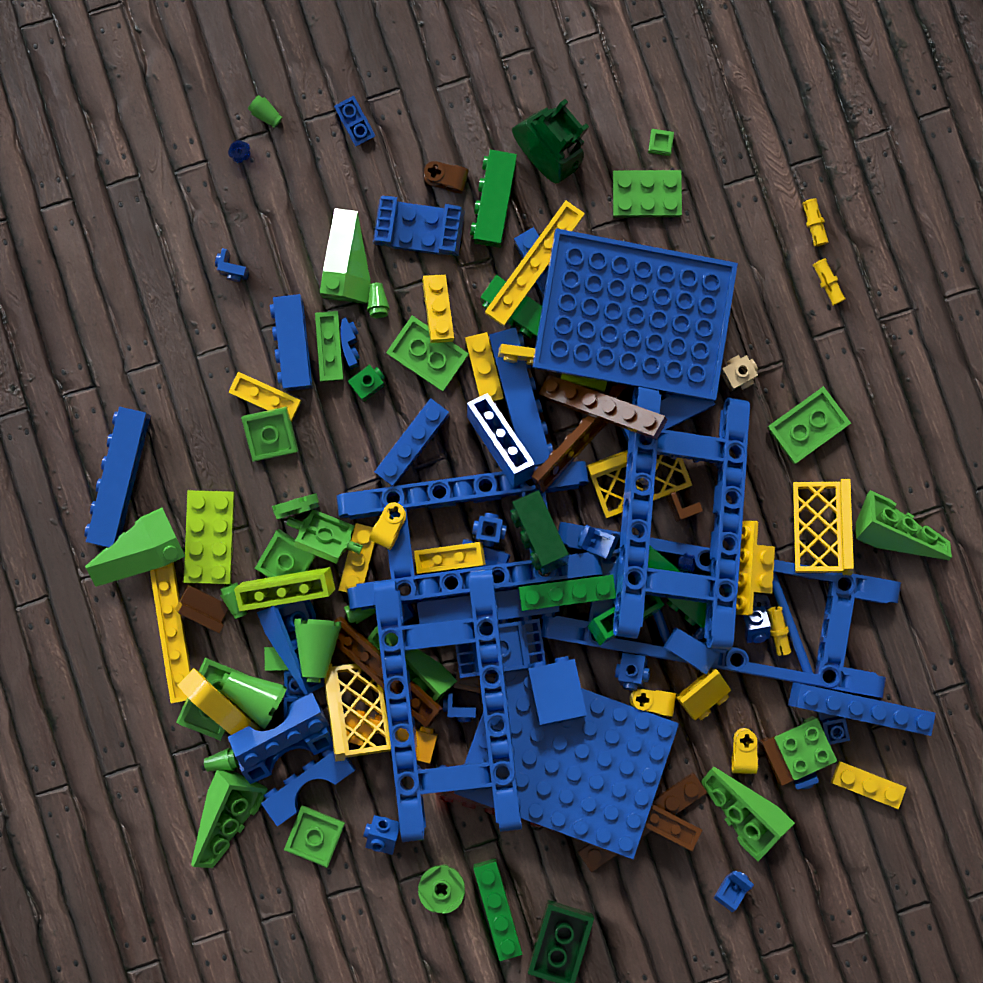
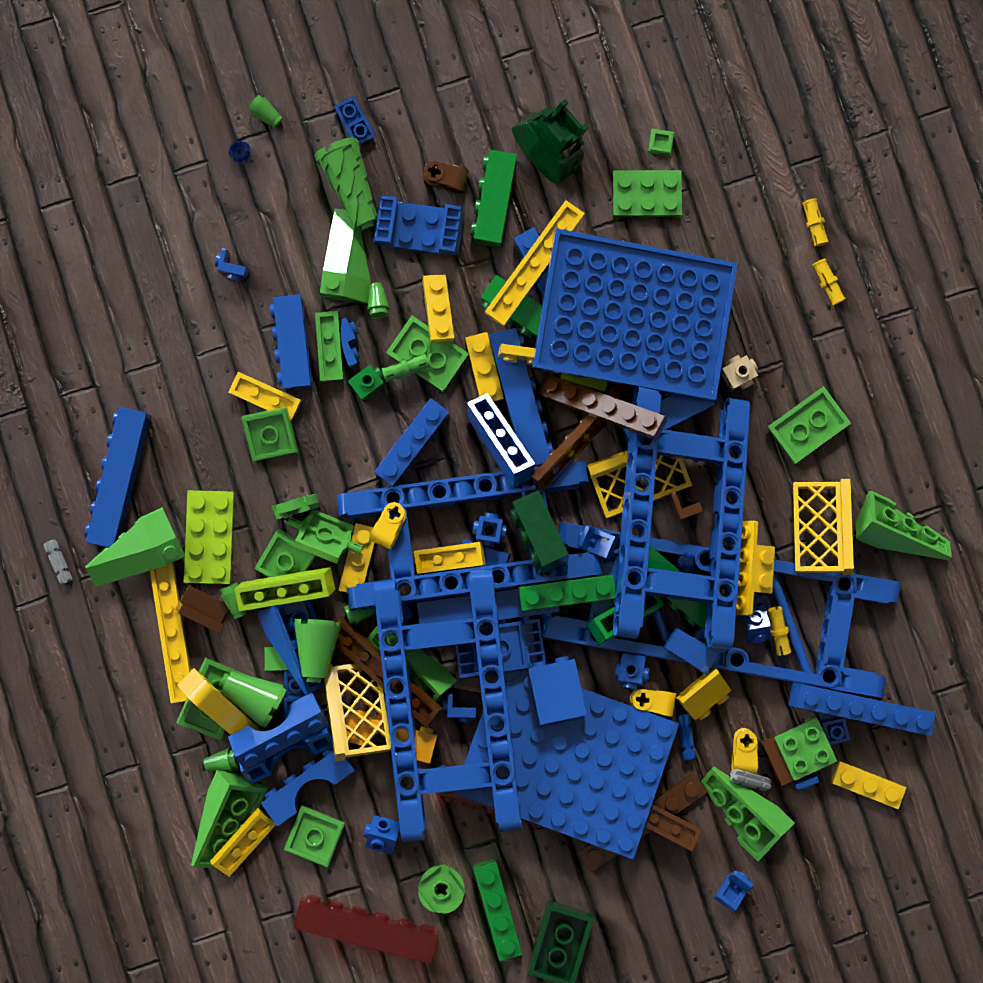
(58, 561): none -> light grey axle
(243, 842): none -> yellow plate
(348, 178): none -> bright green cone
(366, 929): none -> clear red brick
(405, 368): none -> bright green pin
(686, 736): none -> blue axle
(750, 780): none -> light grey axle

